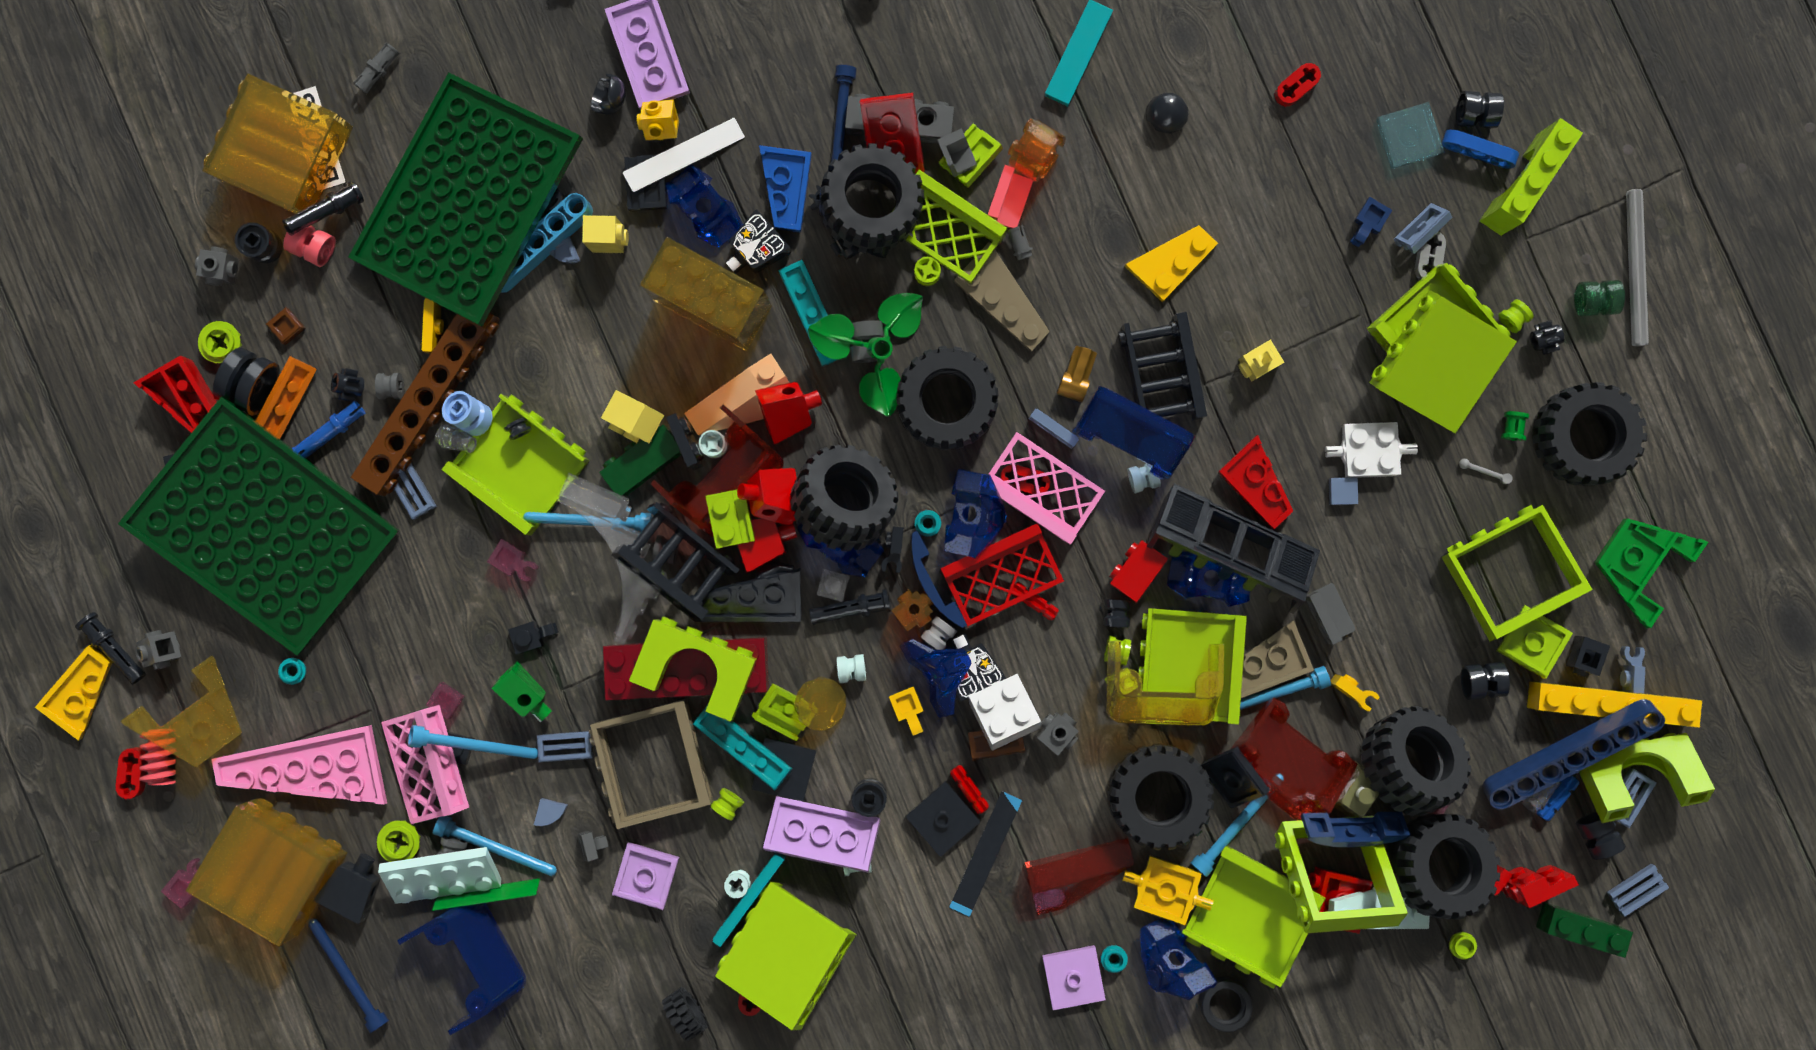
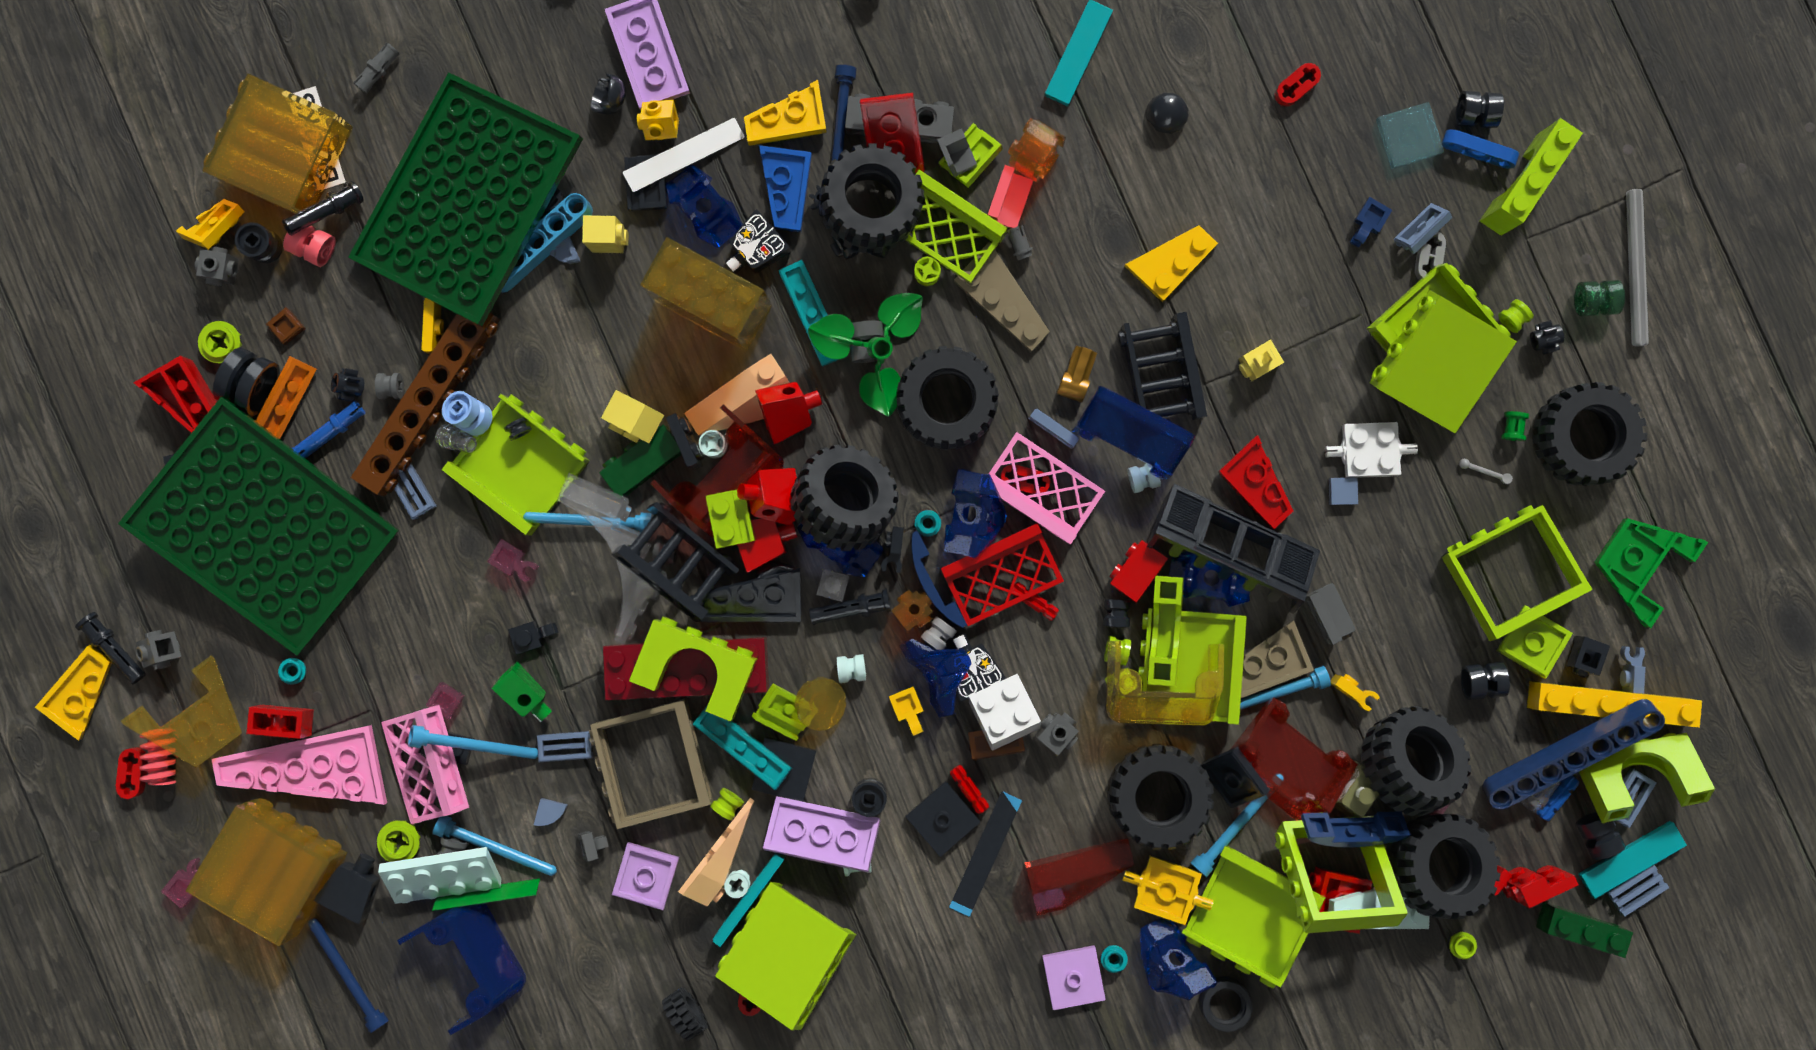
(212, 224): none -> yellow wing
(280, 721): none -> red brick
(711, 873): none -> light nougat wedge
(791, 118): none -> yellow wing
(1166, 631): none -> lime arch
(1632, 860): none -> teal tile

